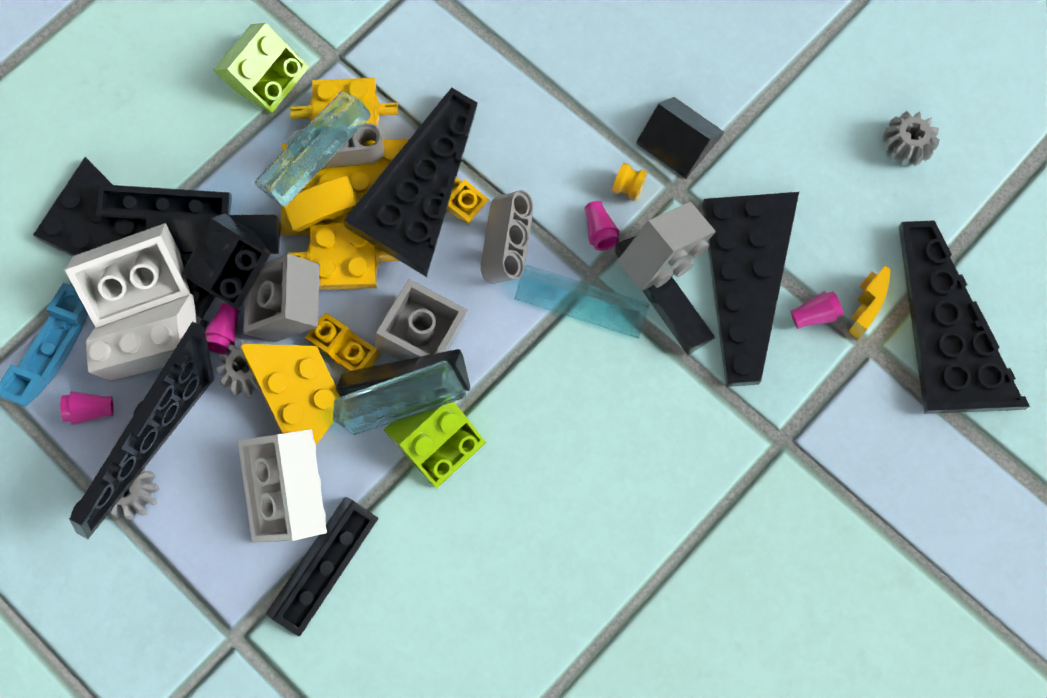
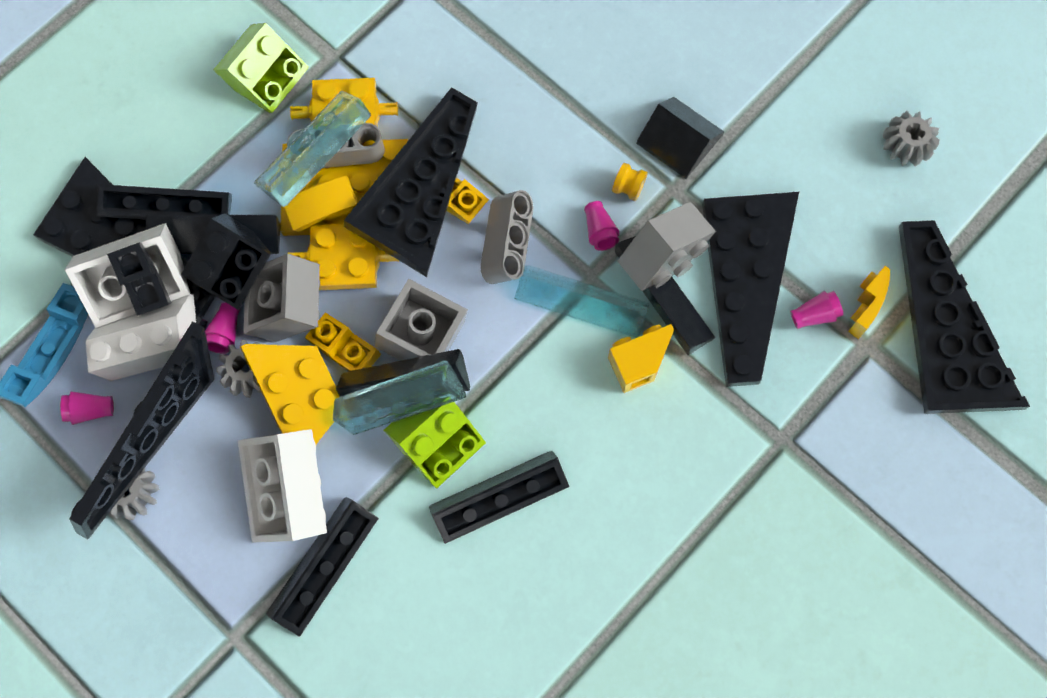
(140, 277): none -> black slope
(498, 496): none -> black slope
(639, 359): none -> yellow slope

